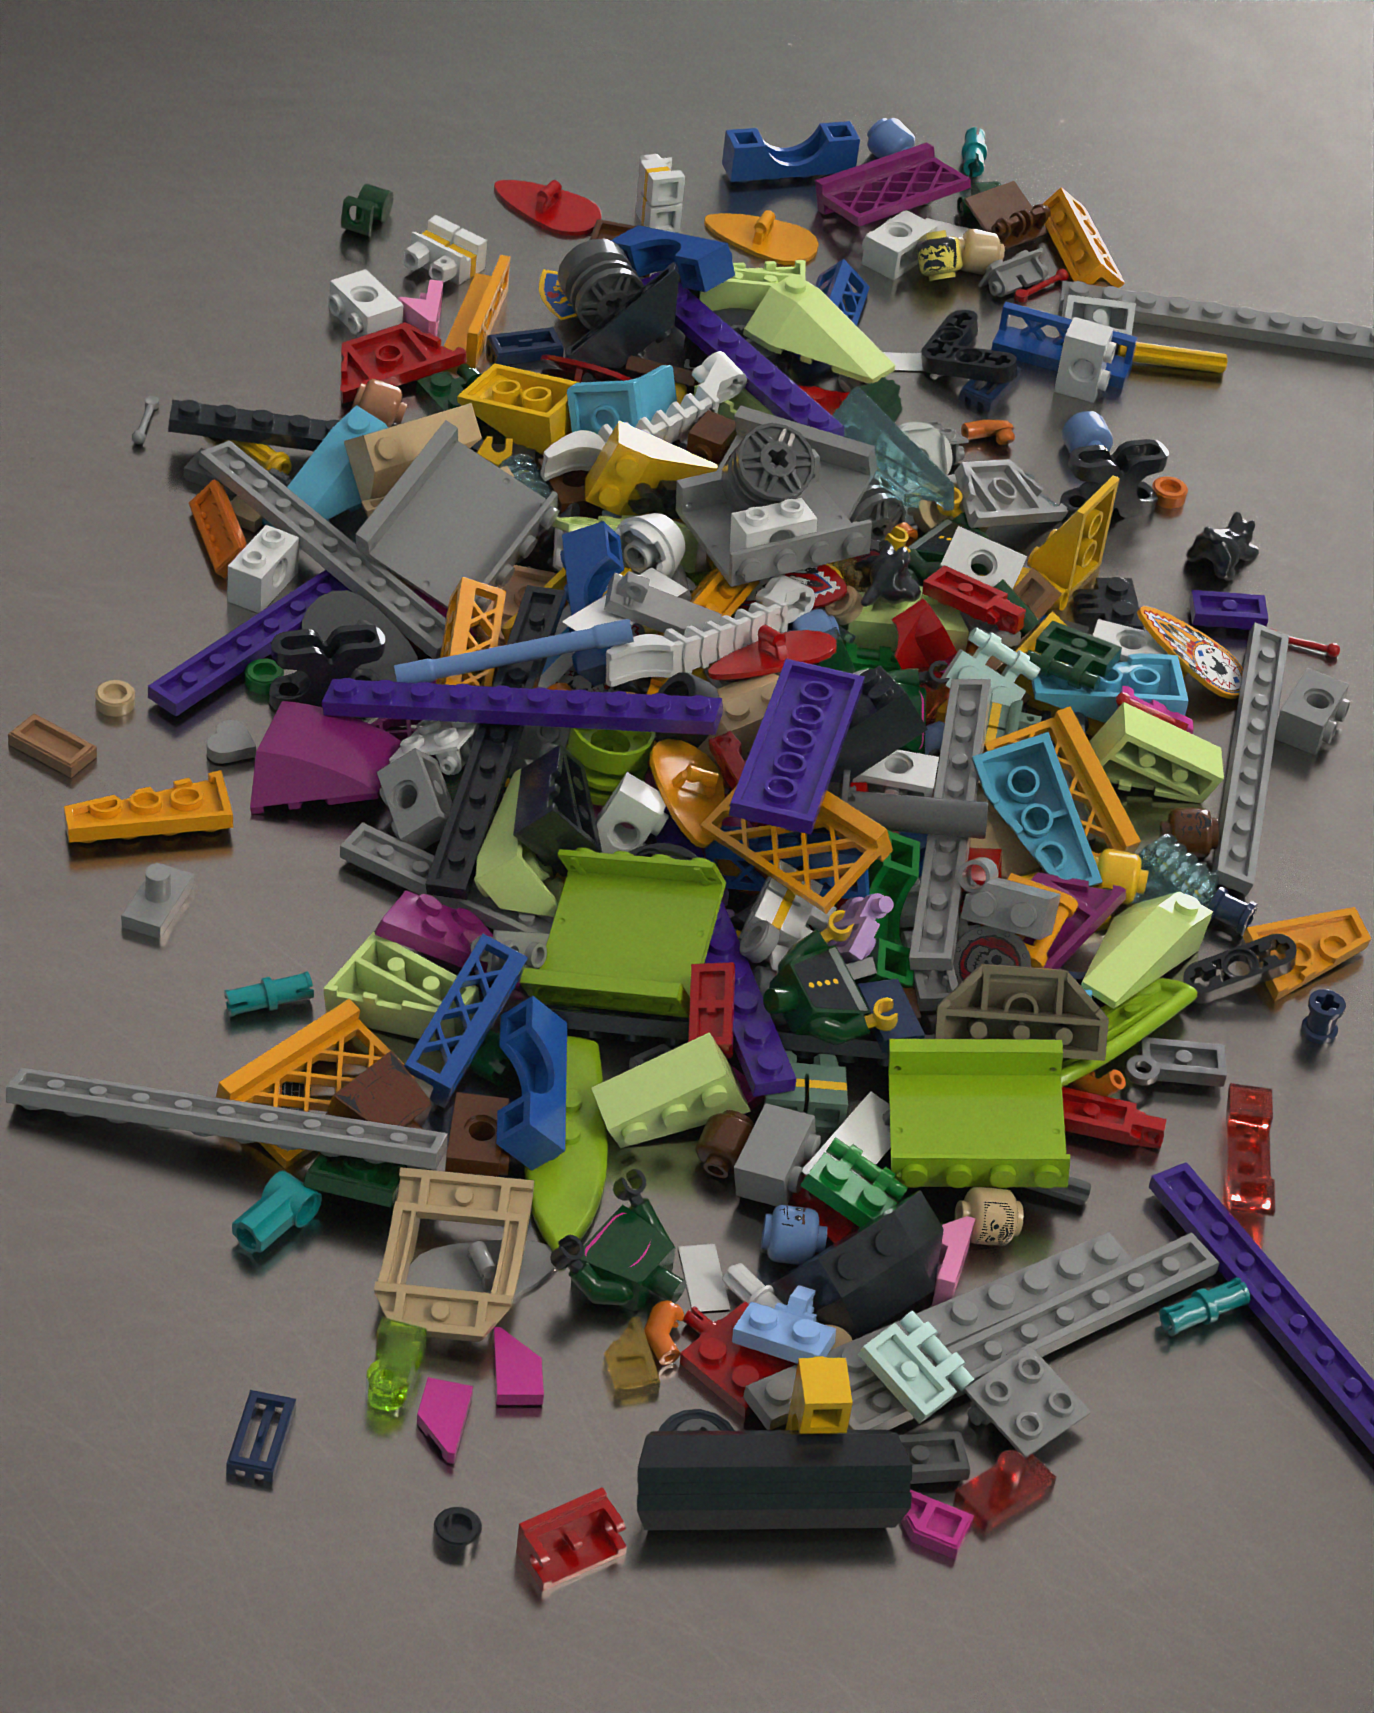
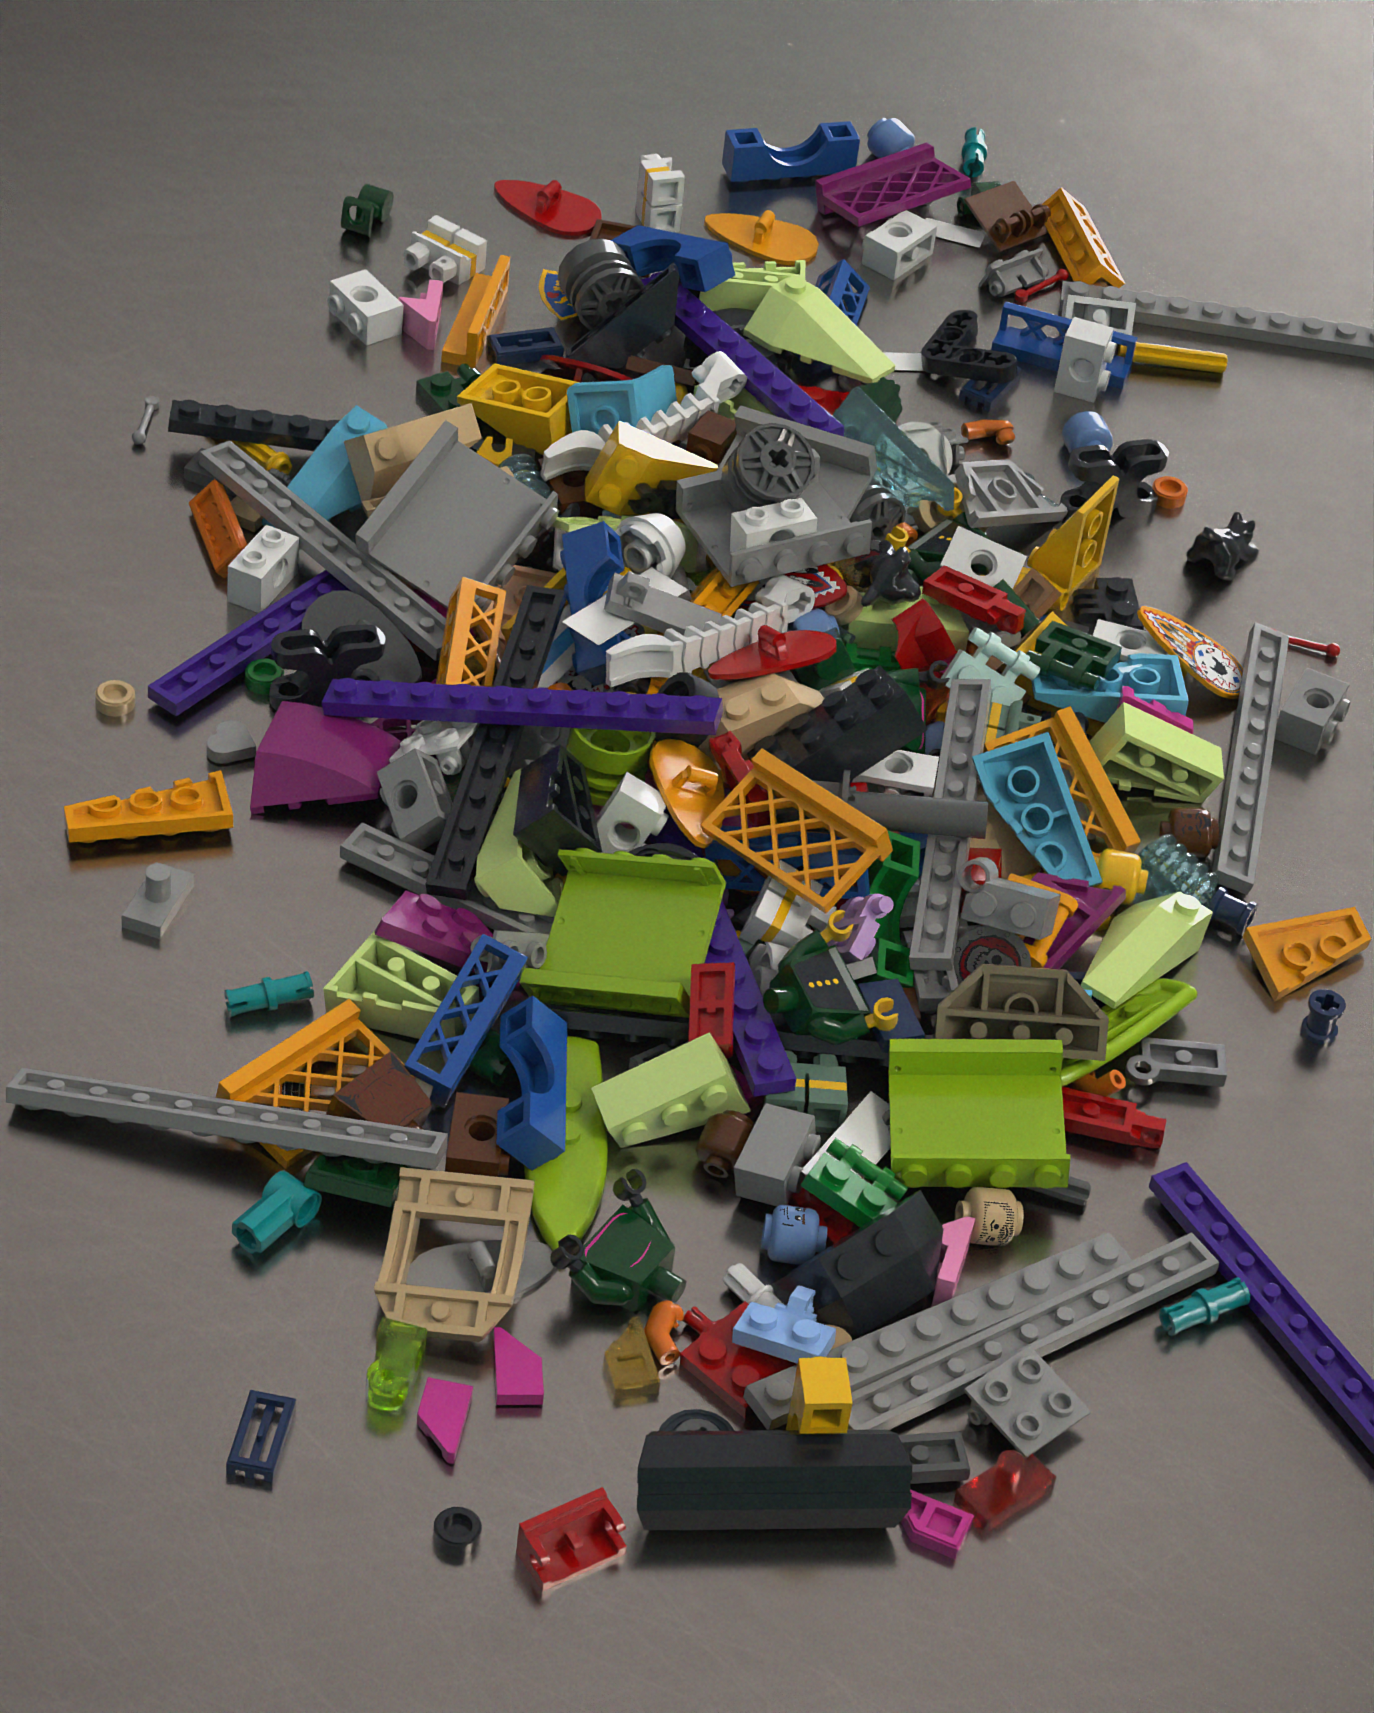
(52, 745): medium nougat tile -> none
(381, 401): nougat head -> none
(394, 357): red wing -> none
(598, 637): medium blue piece -> none
(704, 1277): white sticker -> none
(759, 941): light grey tile -> none
(797, 747): dark purple plate -> none
(909, 1373): light aqua plate -> none
(939, 255): head -> none
(979, 250): tan head -> none
(1124, 697): red hinge -> none
(1227, 609): dark purple plate -> none
(1246, 953): black beam -> none
(1248, 1150): clear red slope -> none

